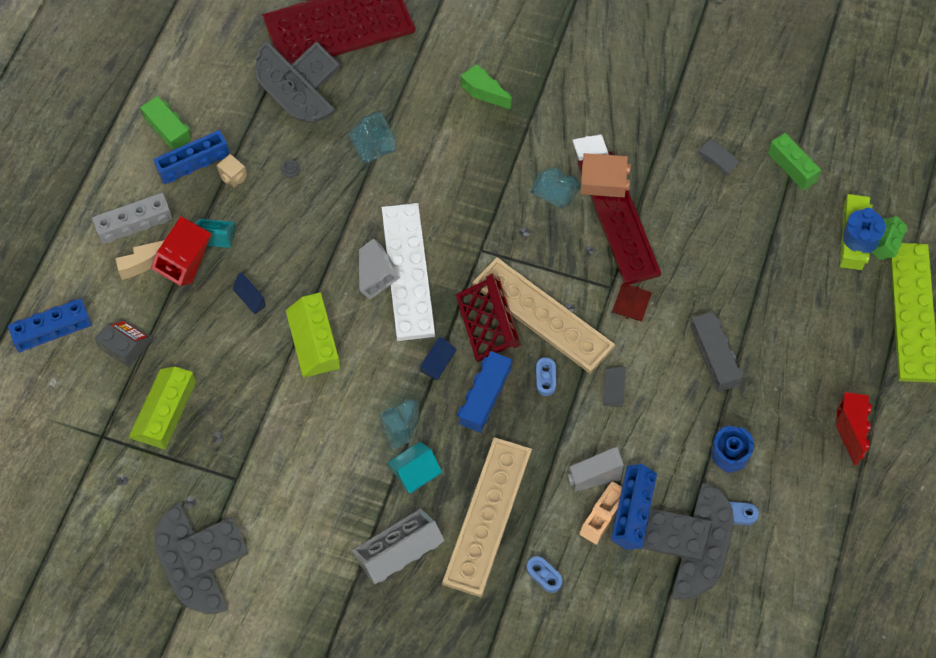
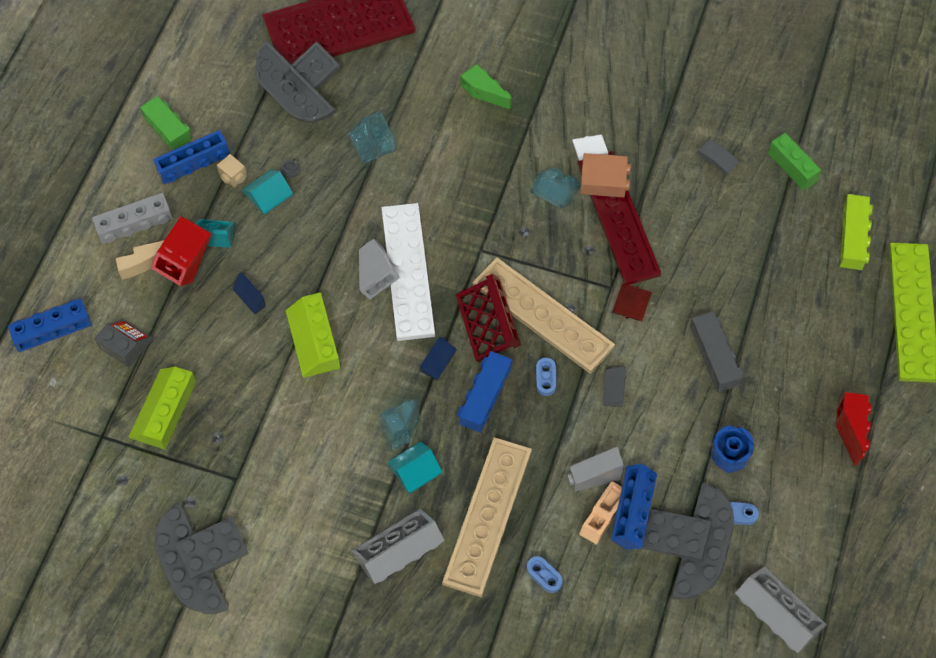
(268, 191): none -> teal slope
(780, 609): none -> light grey slope
(864, 230): blue brick -> none
(891, 239): bright green brick -> none

